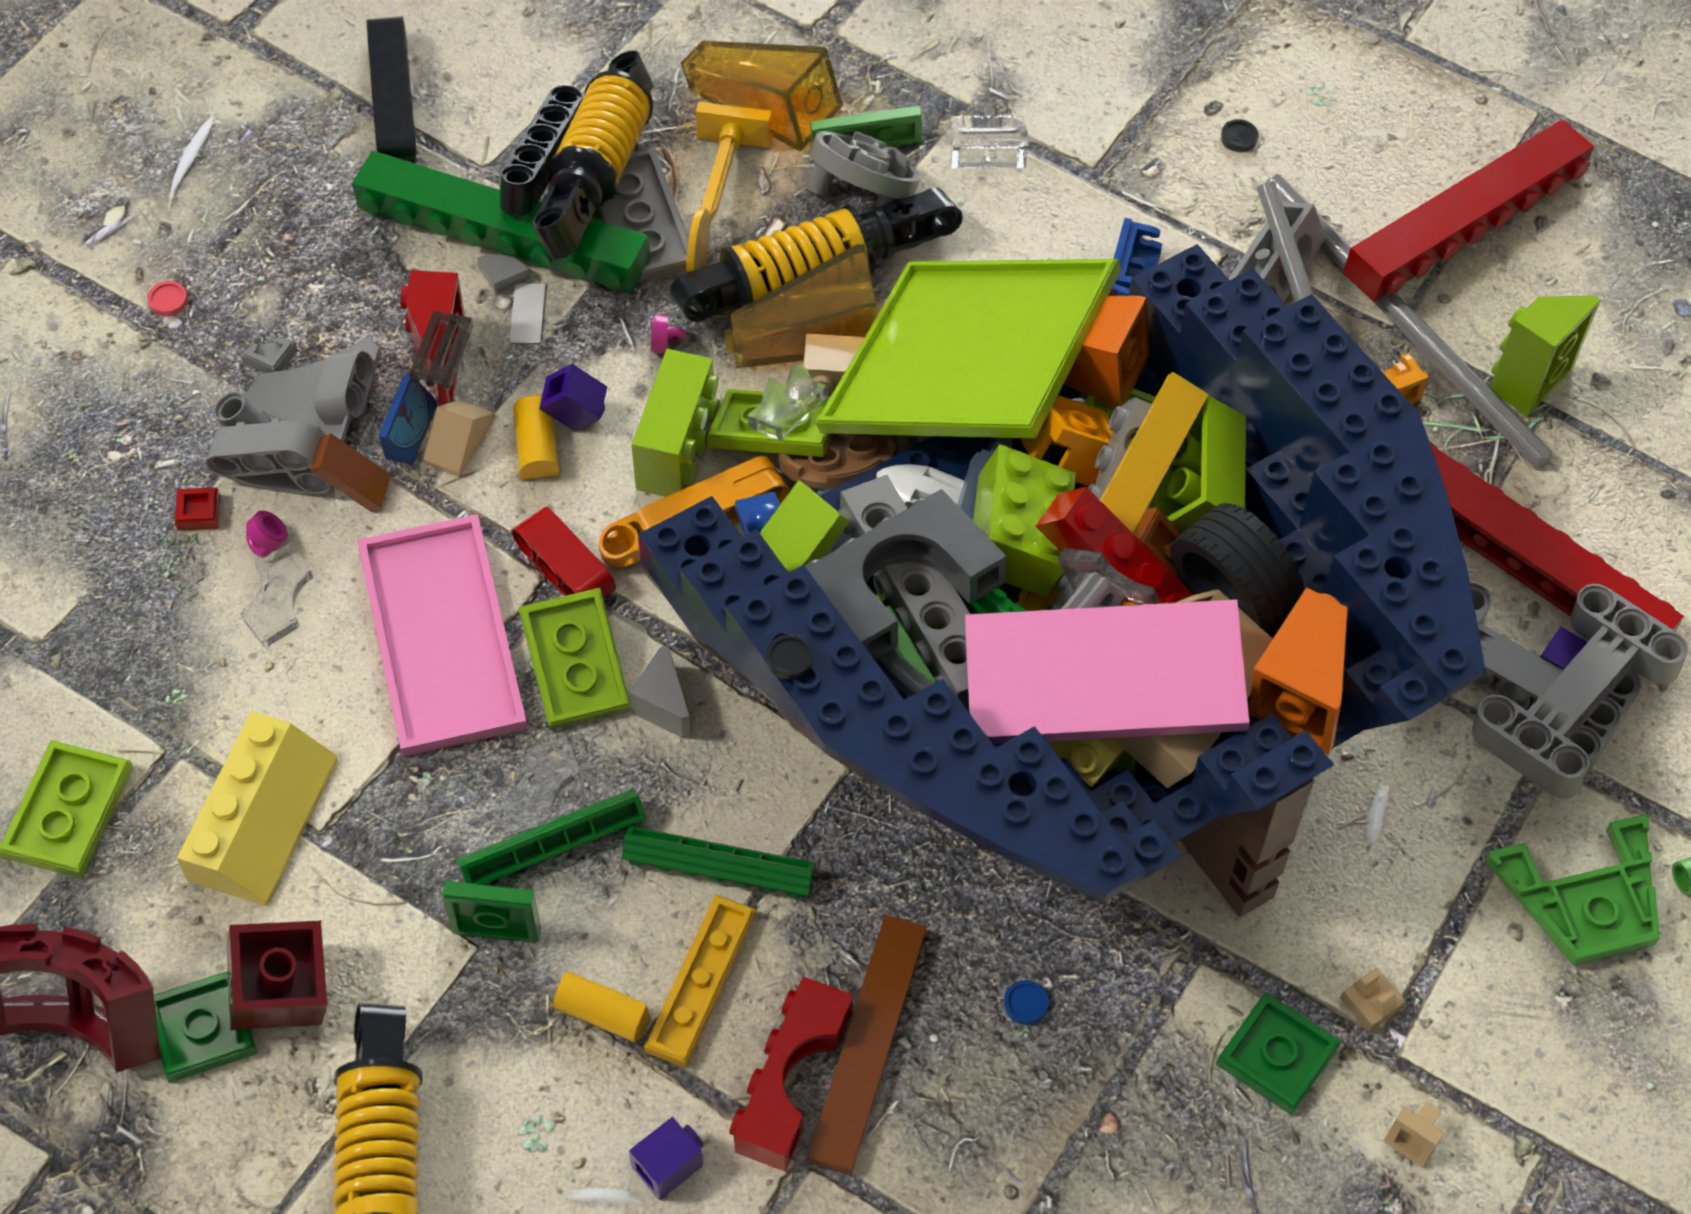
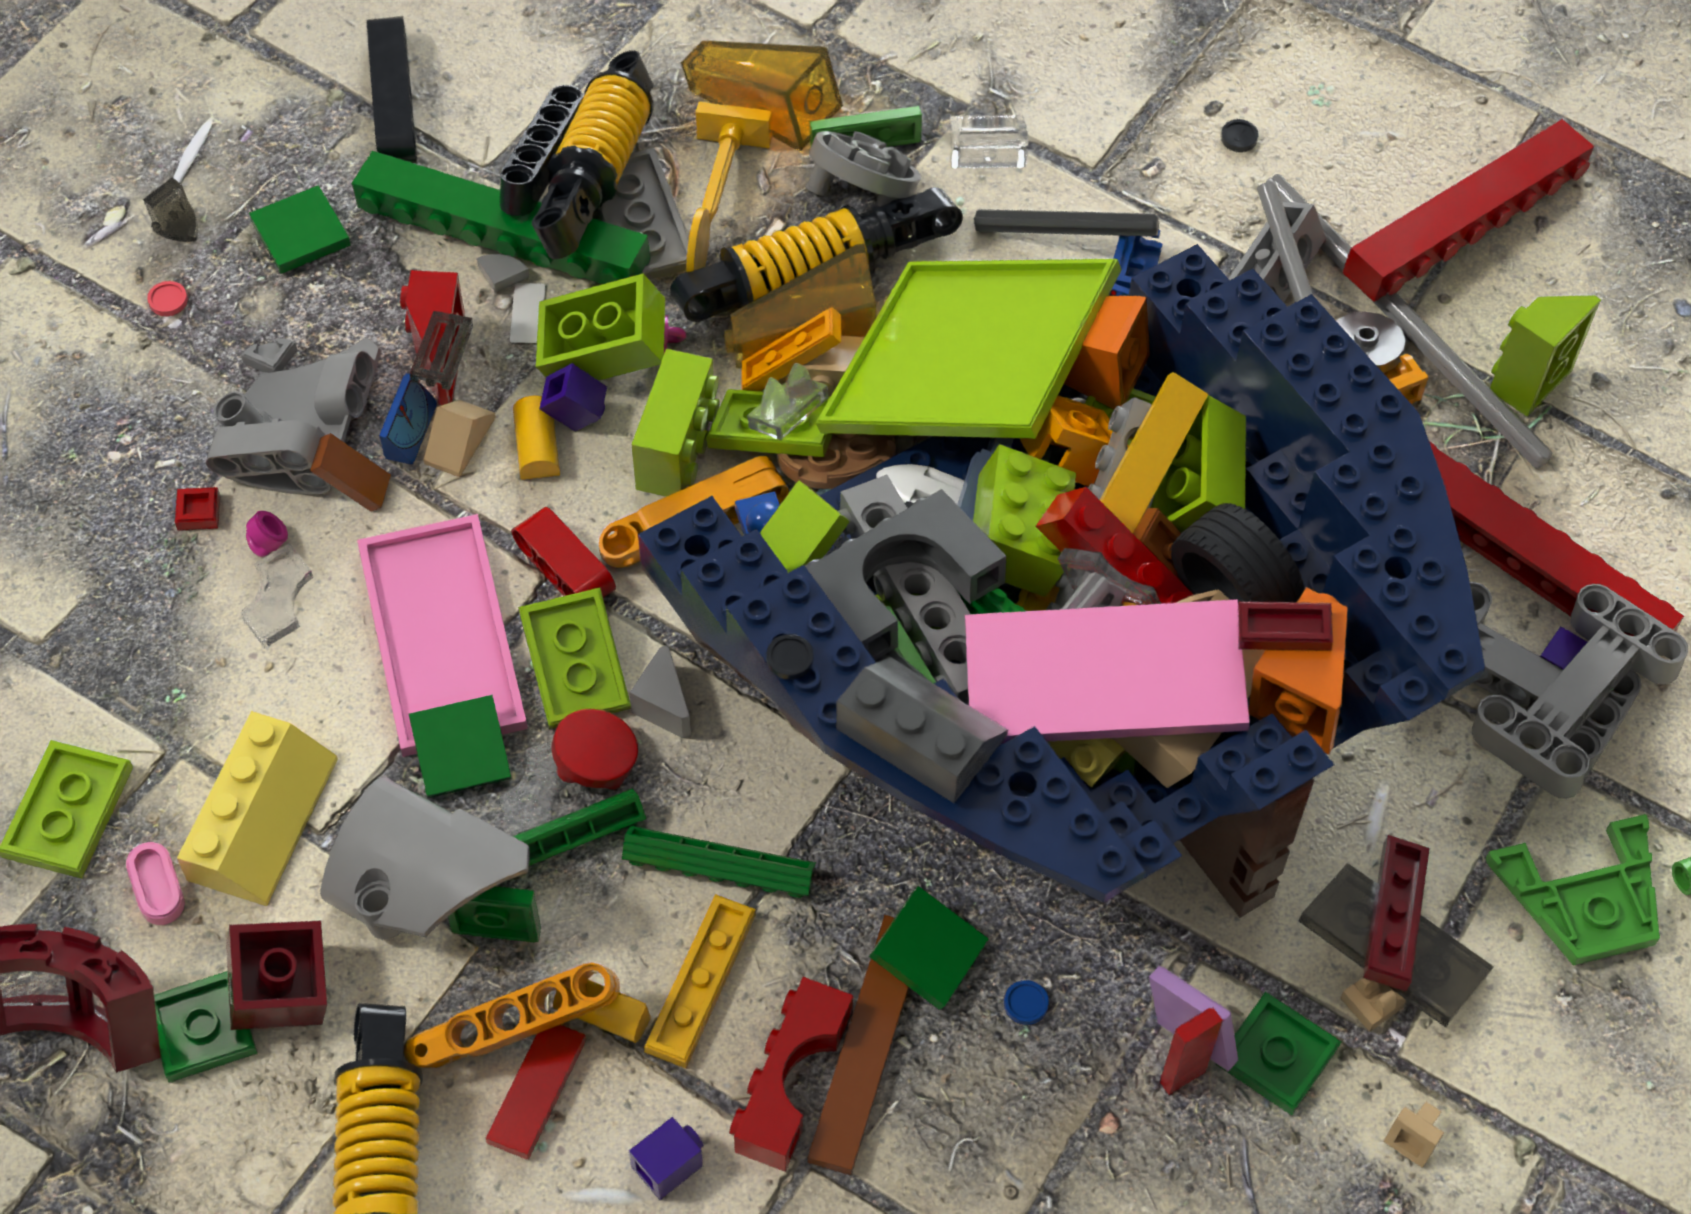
(155, 883): none -> bright pink tile
(172, 213): none -> clear smoke tile
(299, 229): none -> green tile
(412, 862): none -> light grey panel
(445, 1042): none -> light orange piece
(460, 746): none -> green tile
(535, 1090): none -> red tile
(594, 749): none -> red tile
(603, 329): none -> lime brick
(795, 347): none -> light orange tile
(917, 727): none -> dark grey slope
(928, 948): none -> green tile
(1067, 222): none -> dark grey axle
(1179, 1002): none -> lavender tile
(1191, 1050): none -> red tile
(1285, 626): none -> dark red tile
(1376, 336): none -> flat silver plate
(1396, 913): none -> dark red tile
(1443, 968): none -> clear smoke tile

